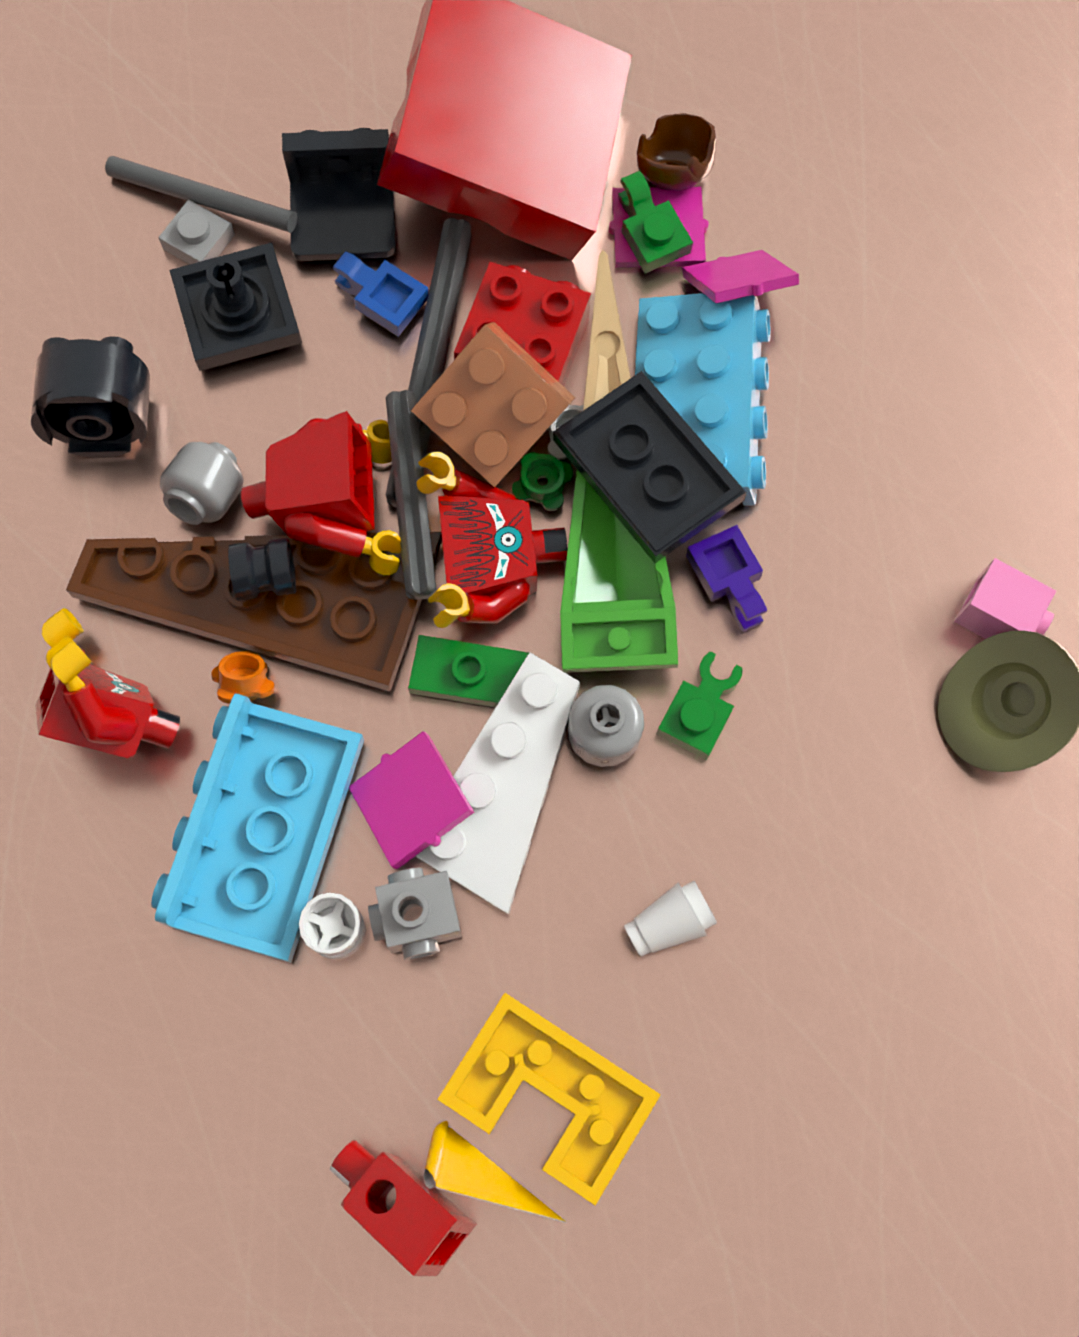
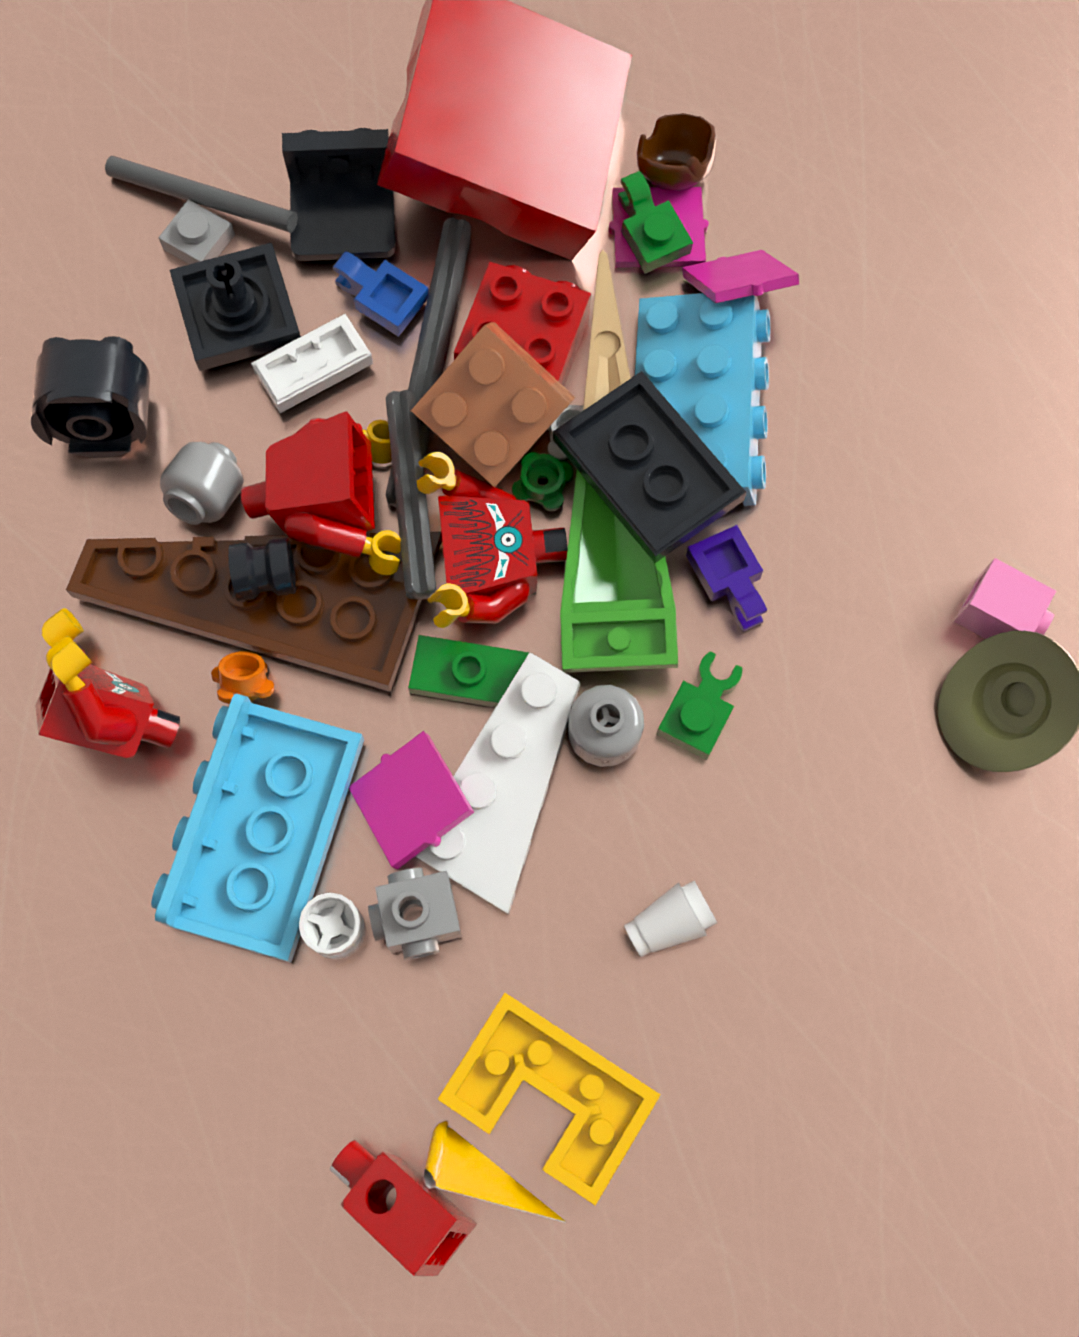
(312, 363): none -> white plate

